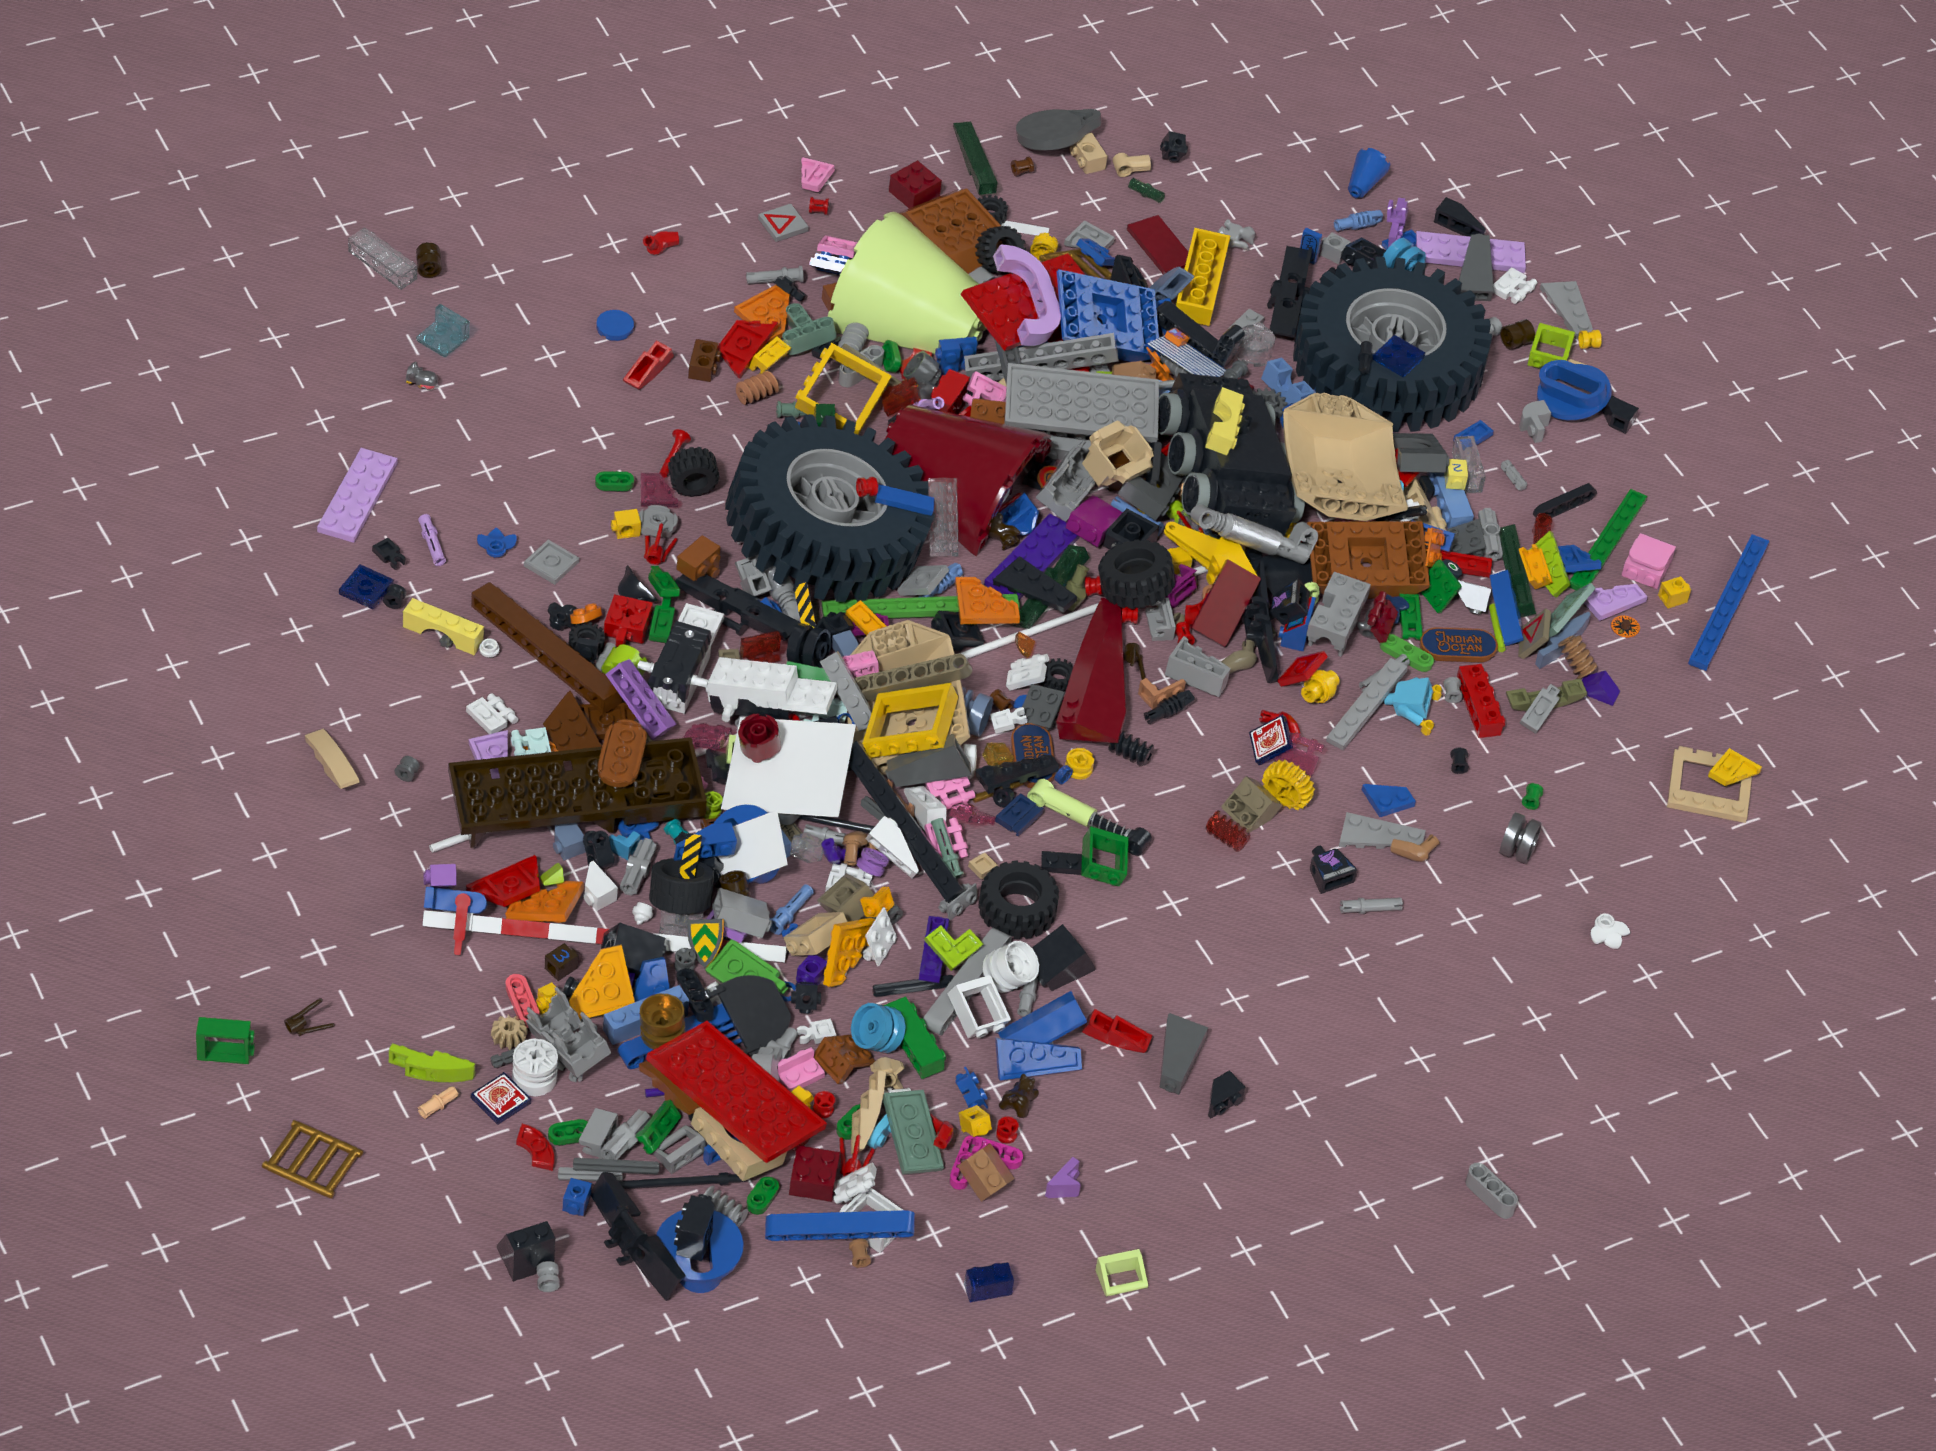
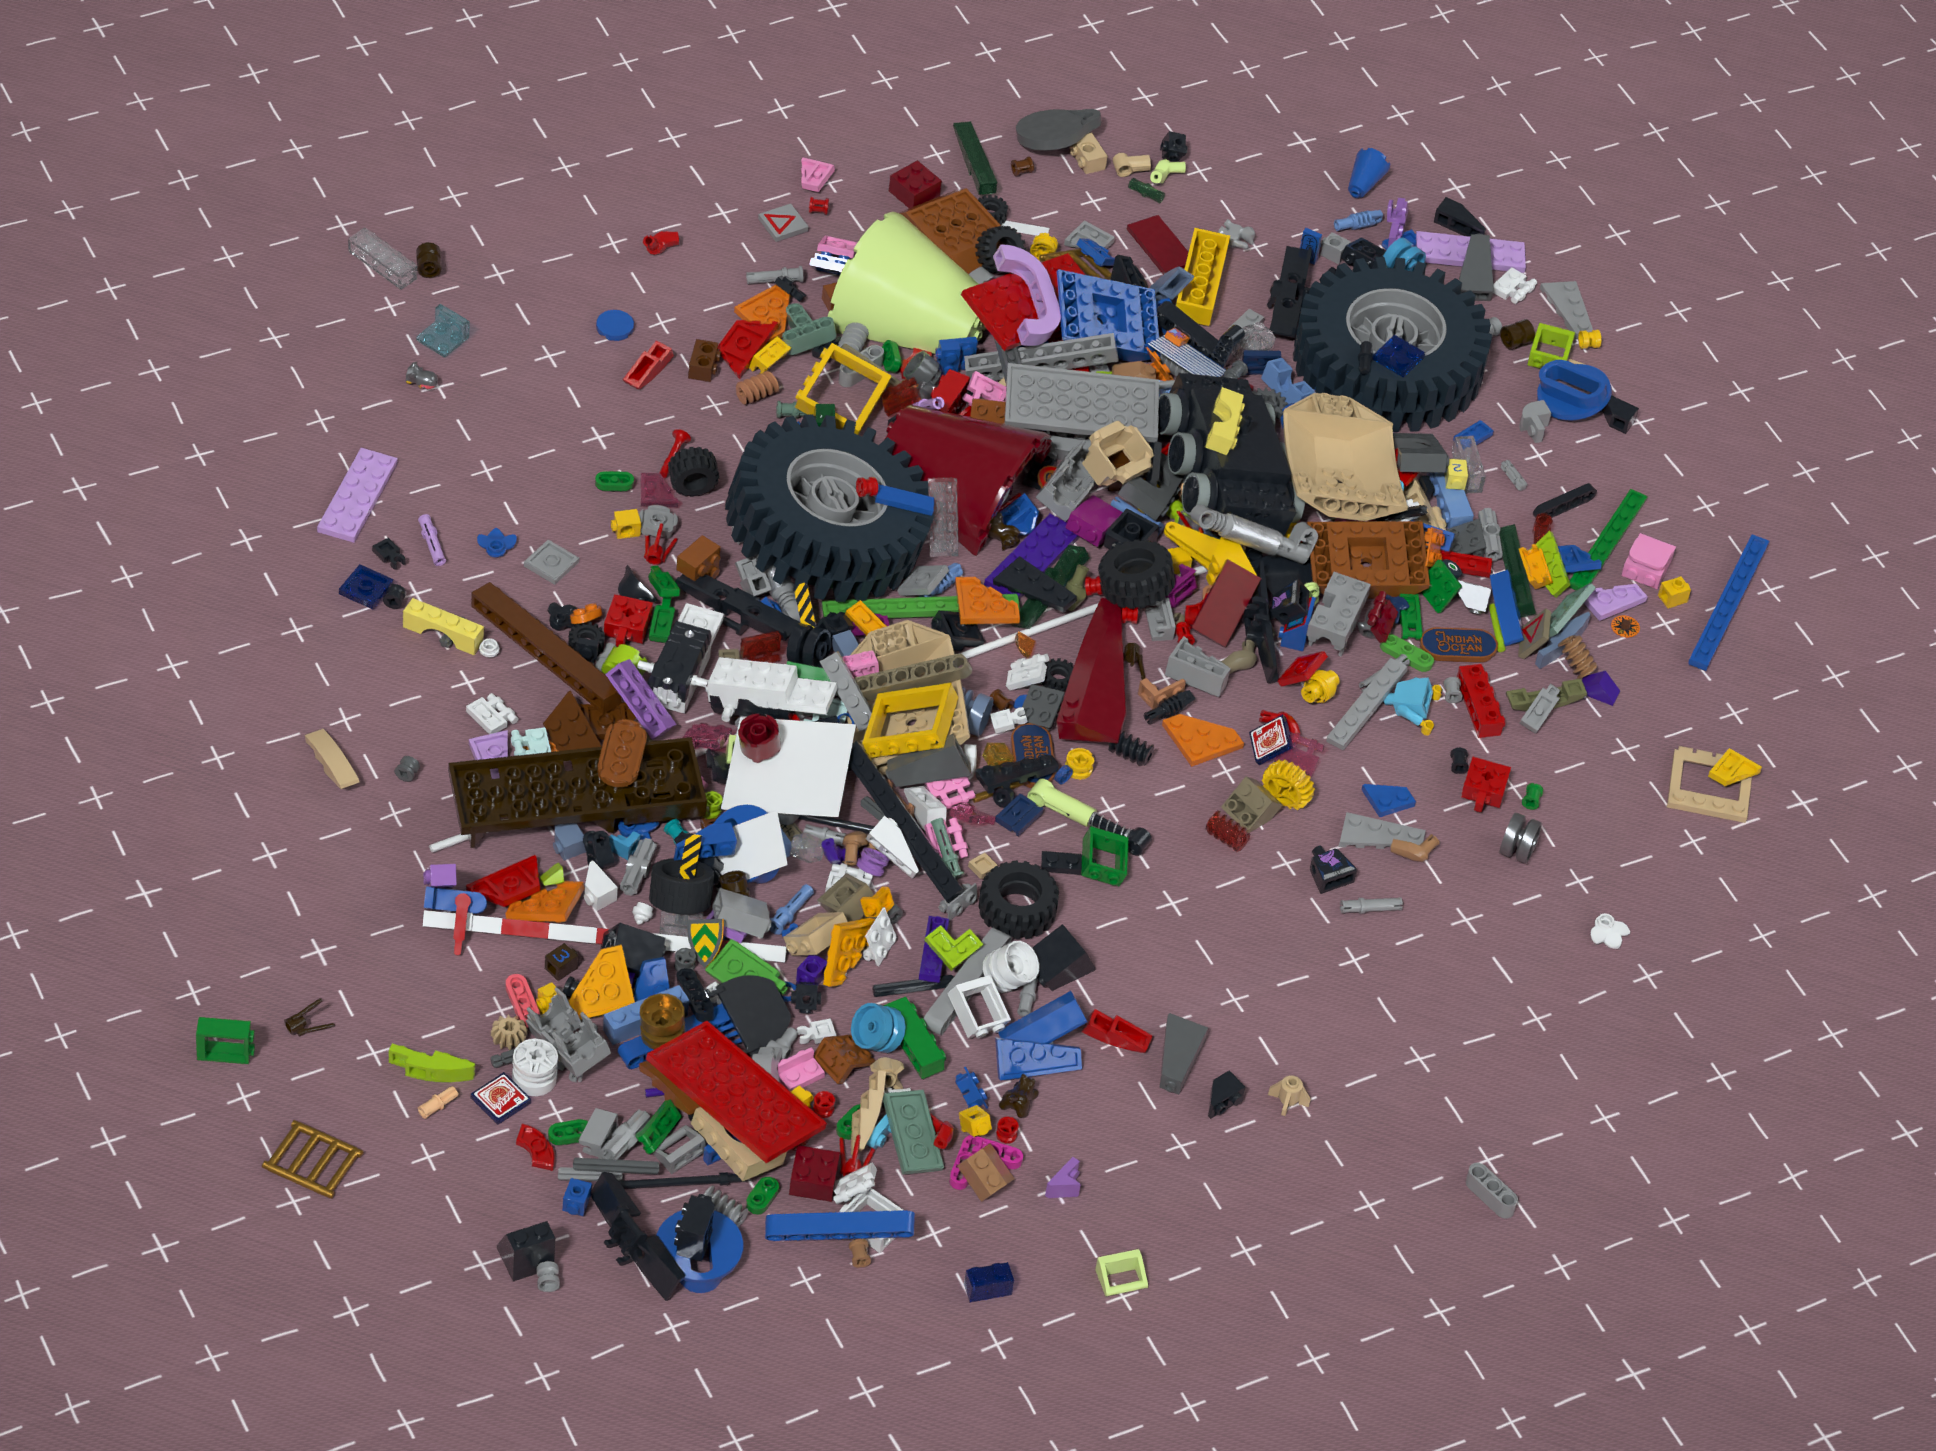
(1165, 167): none -> yellowish green arm
(1201, 739): none -> orange plate
(1257, 360): none -> dark blue plate
(1290, 1092): none -> tan brick
(1485, 783): none -> red hinge

